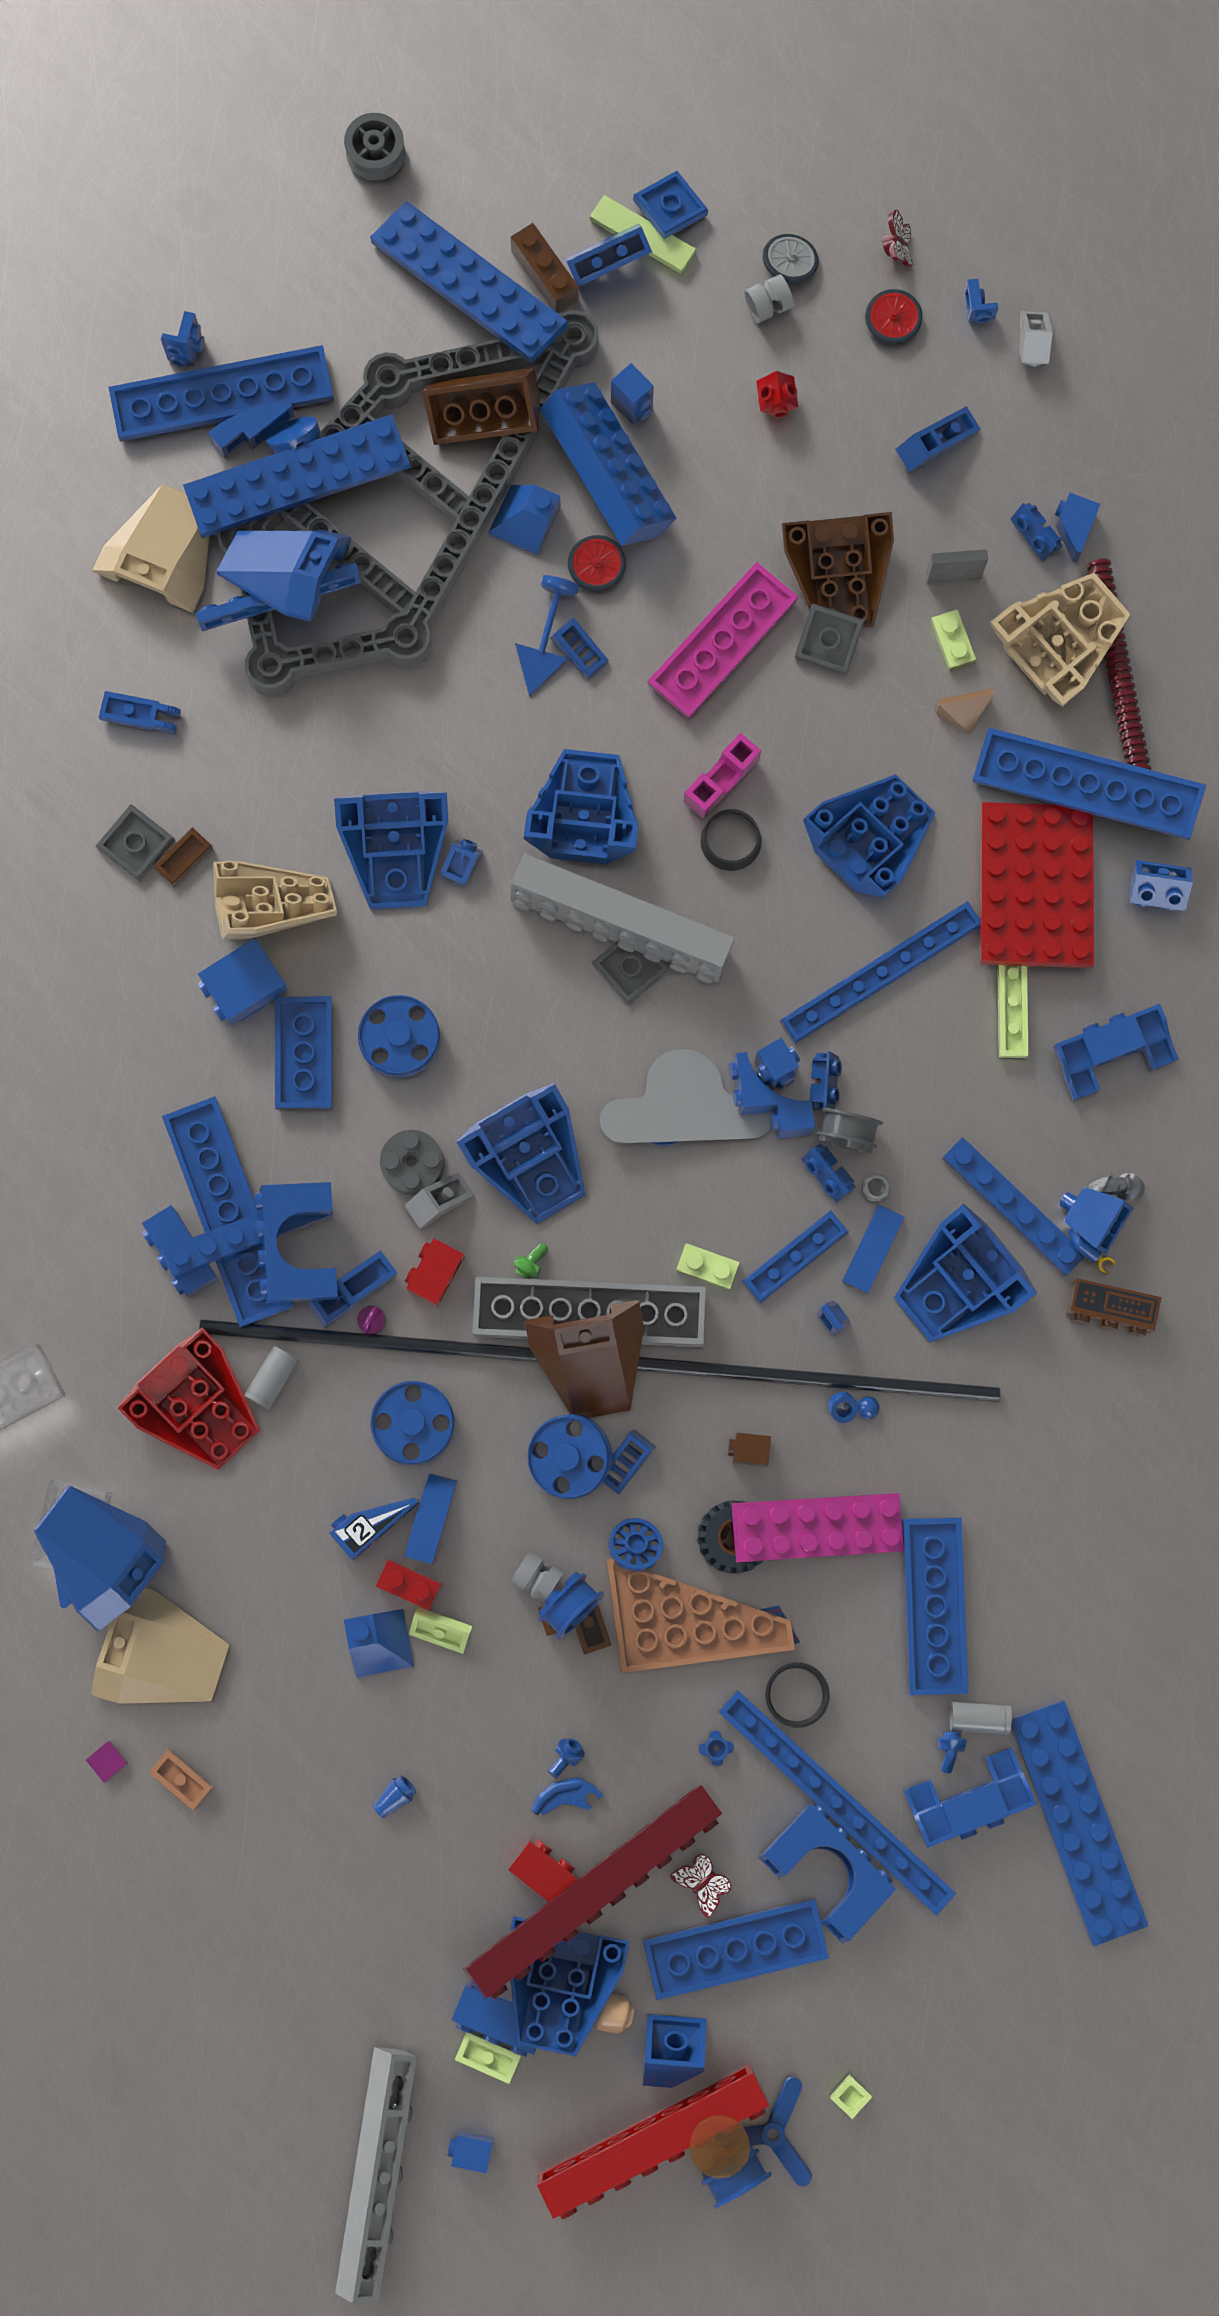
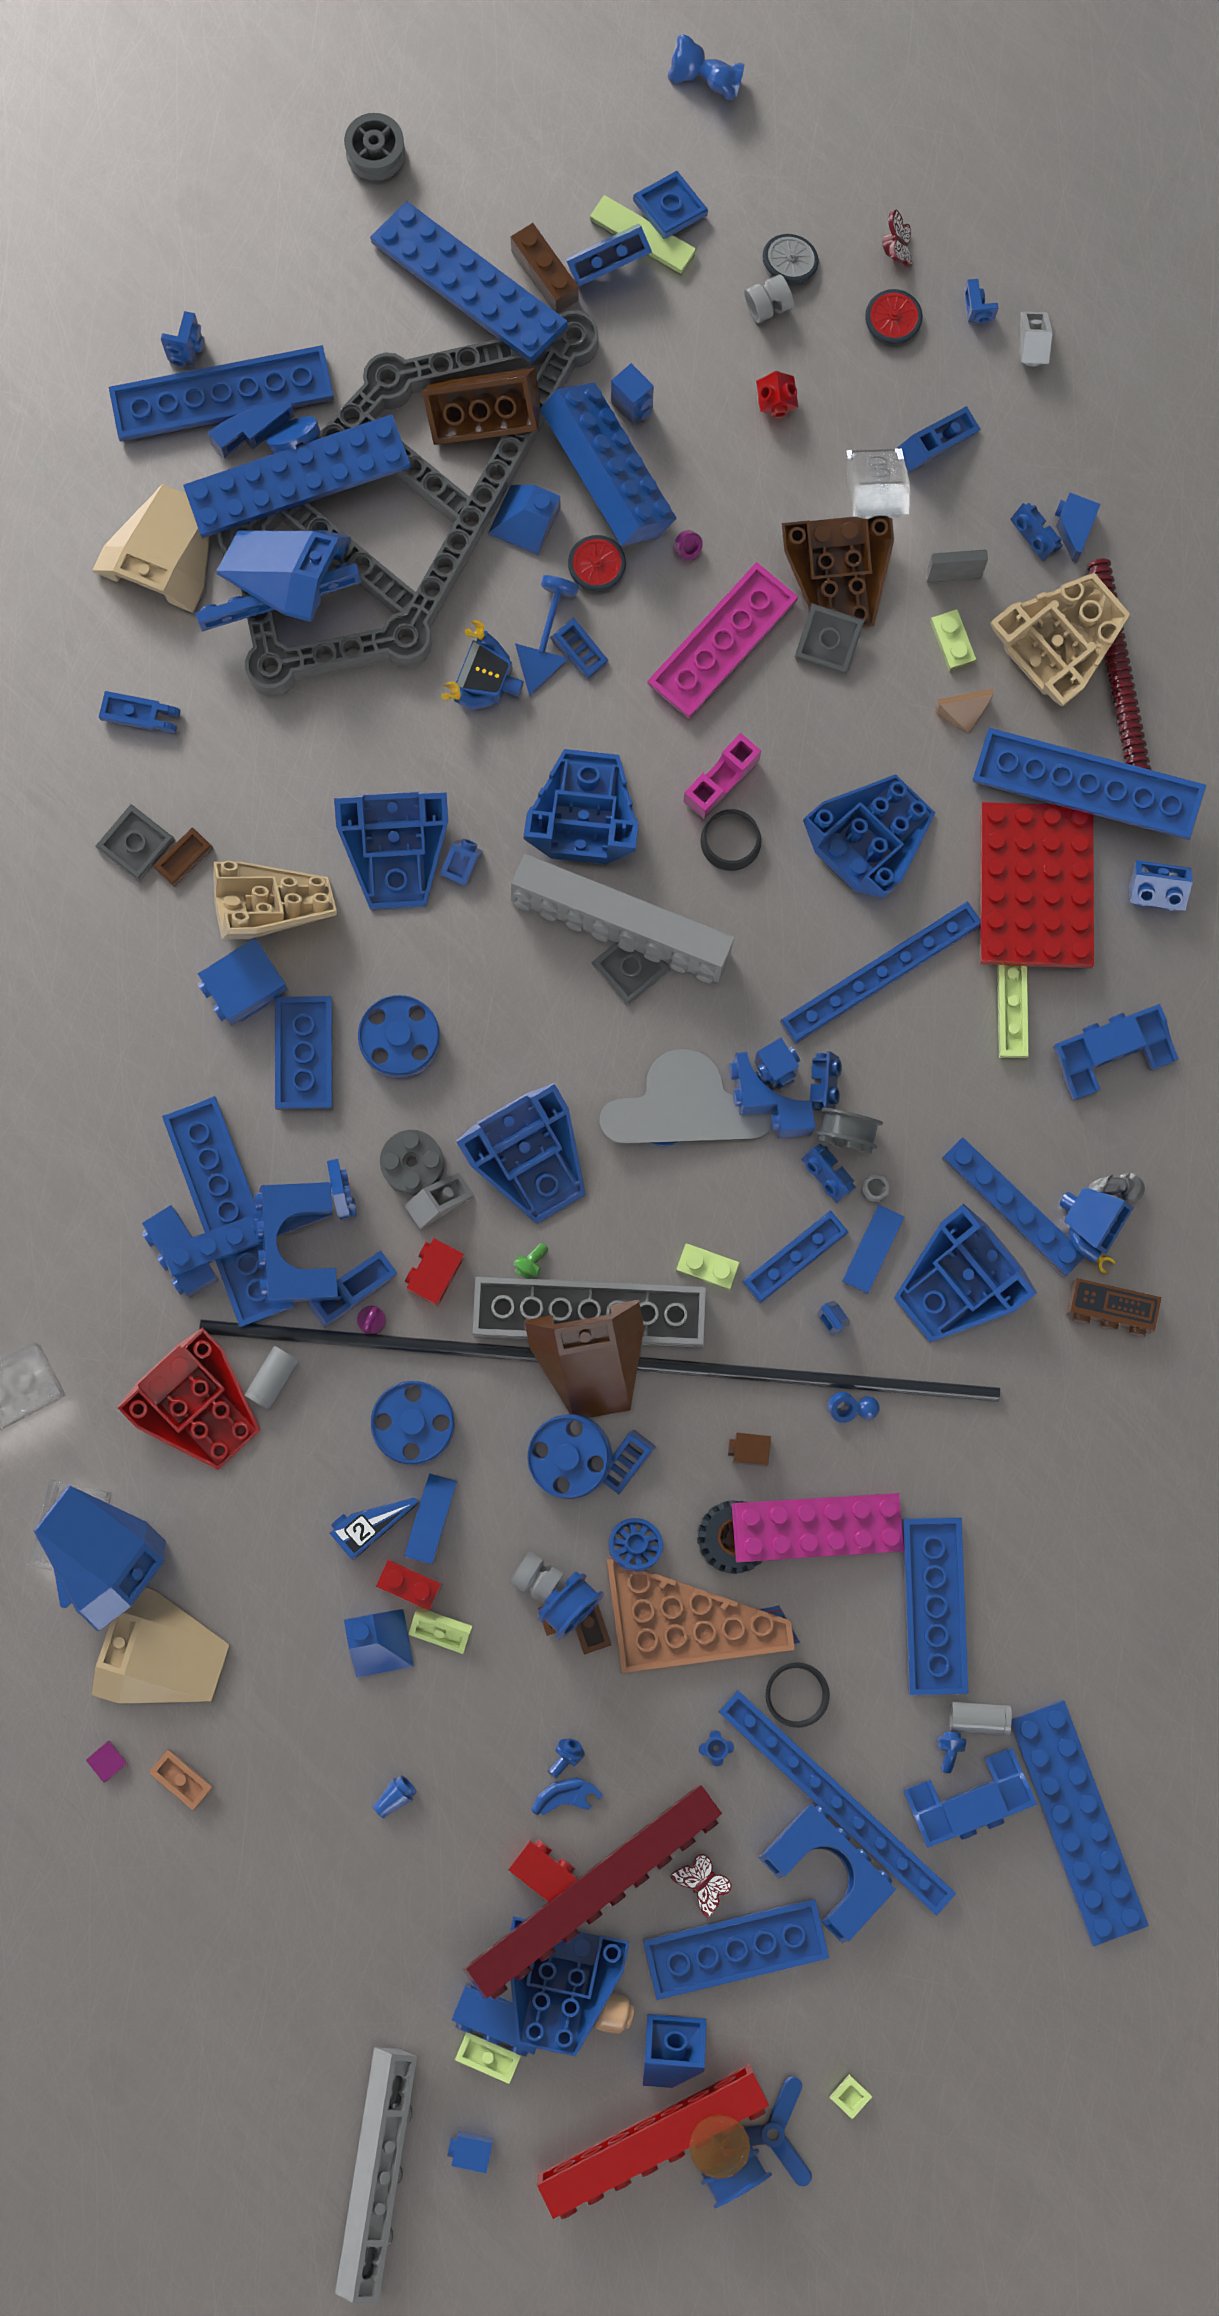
(341, 1192): none -> blue hinge
(483, 673): none -> torso
(688, 544): none -> magenta tile
(689, 62): none -> blue animal
(877, 483): none -> clear brick

